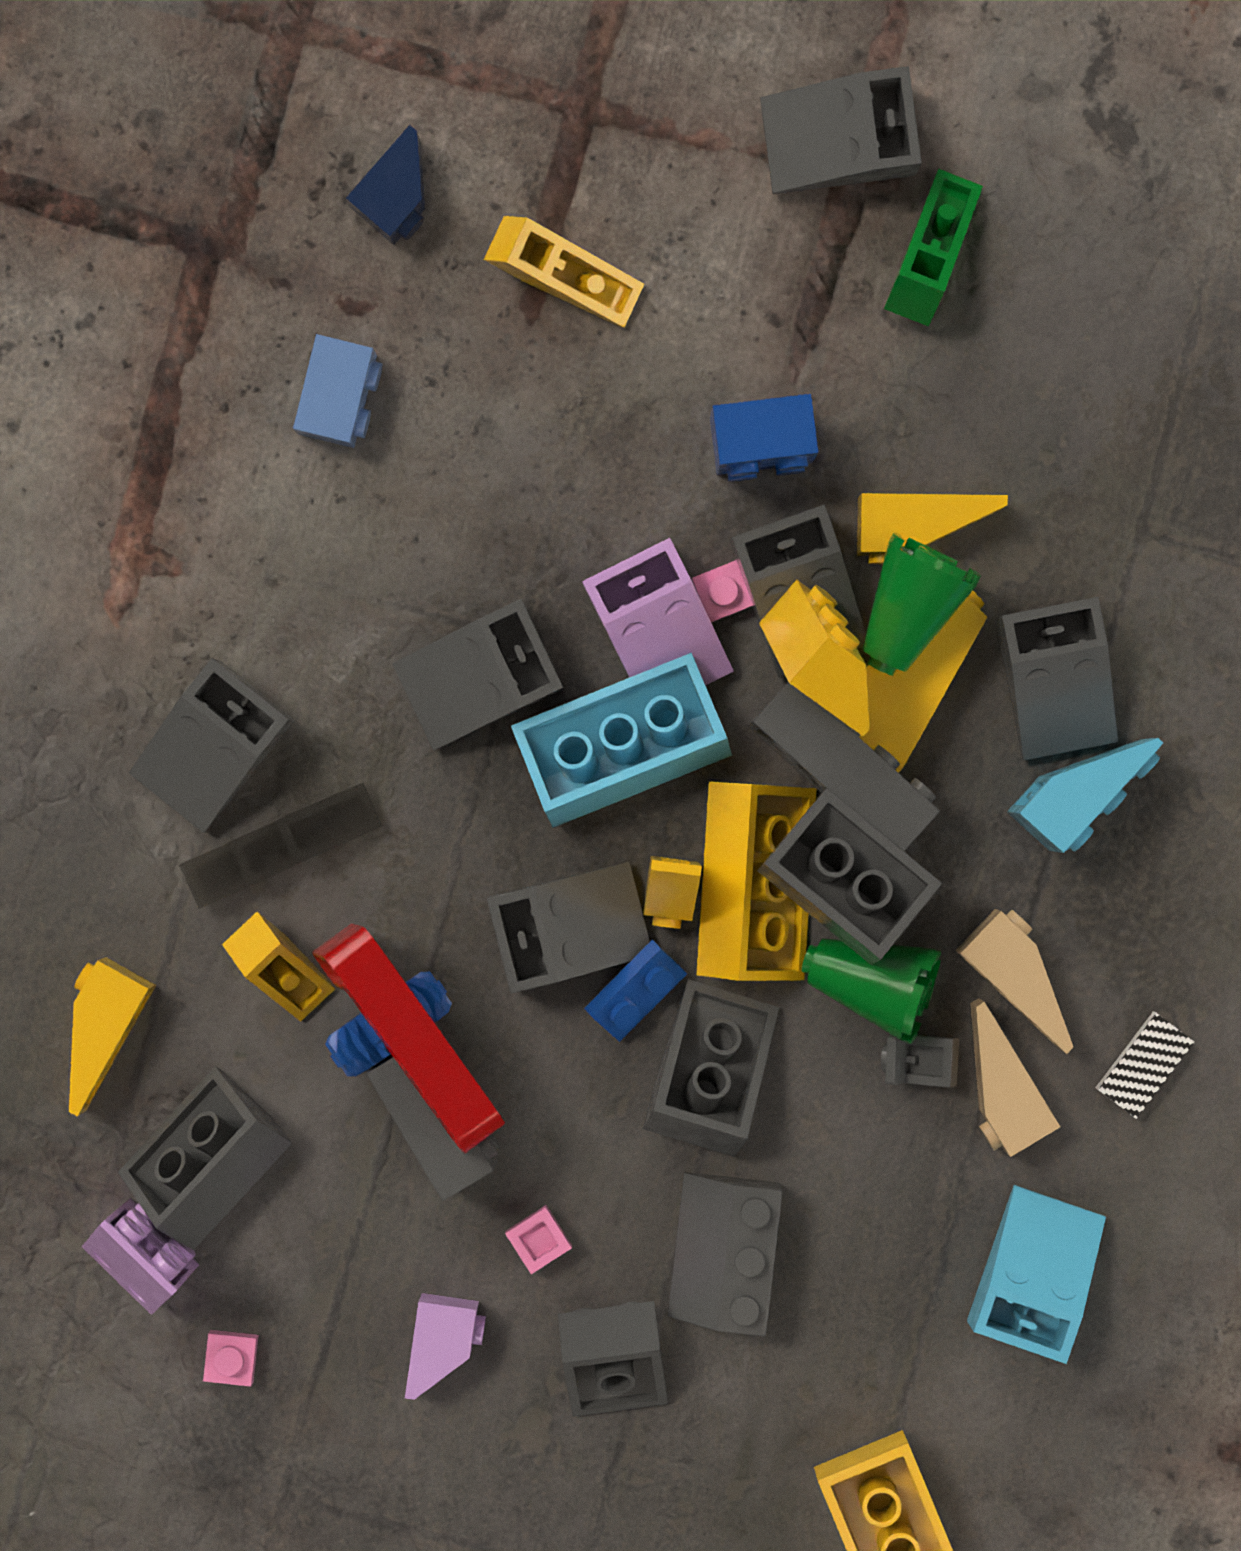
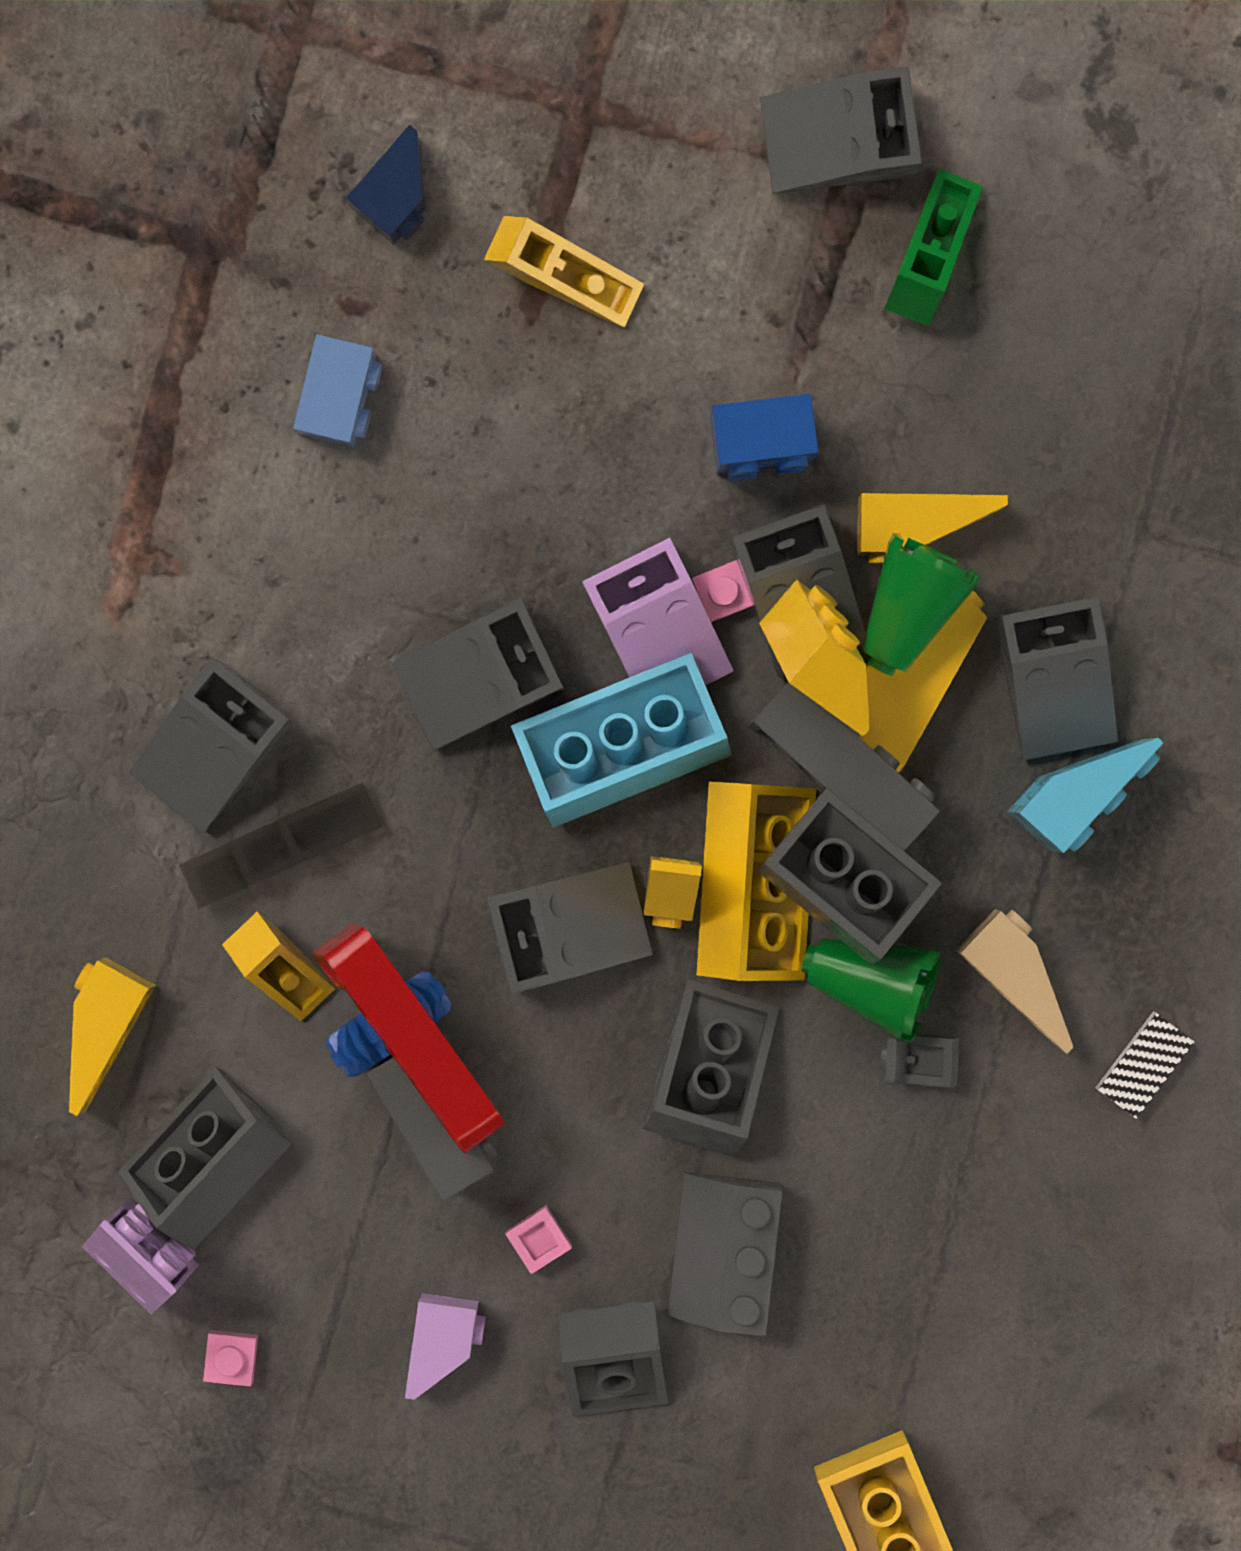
(635, 990): blue plate -> none
(1006, 1094): tan slope -> none
(1038, 1274): medium azure slope -> none

